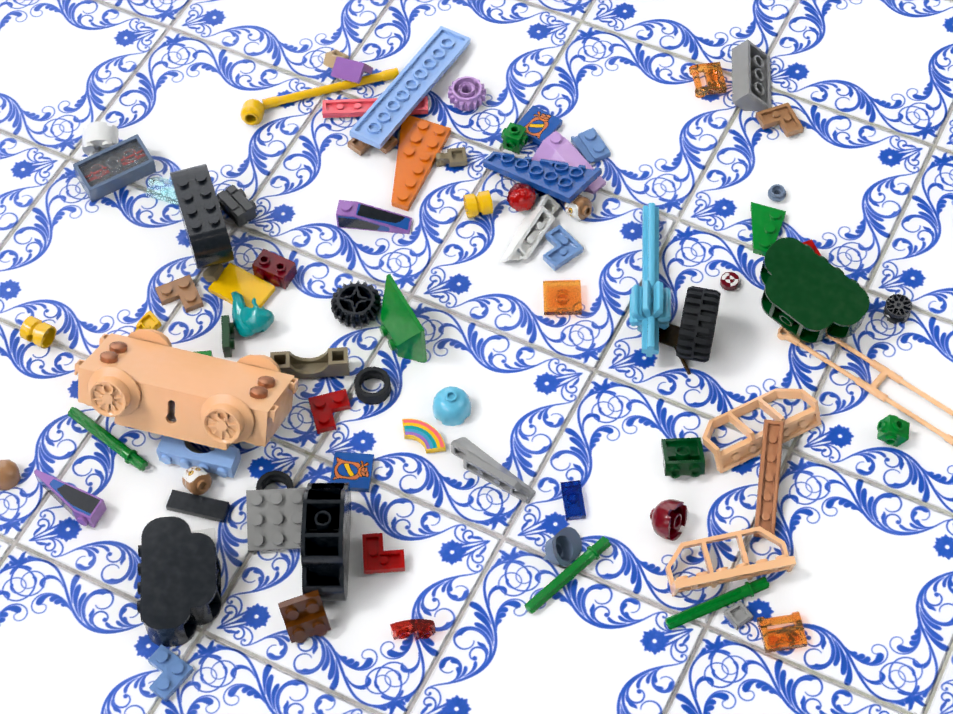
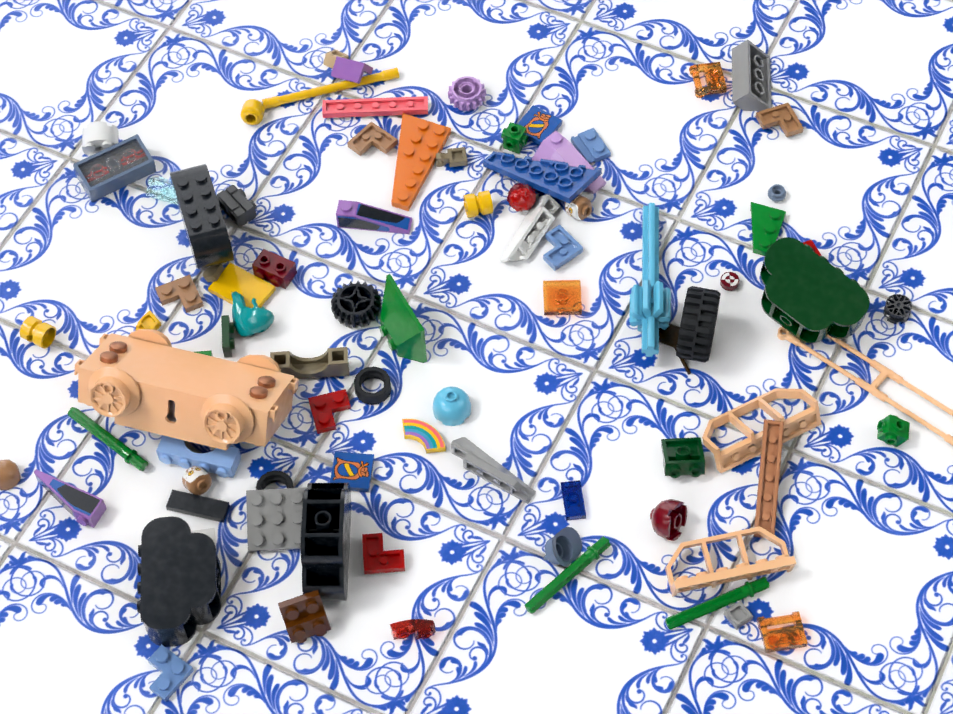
(409, 87): light blue plate -> none

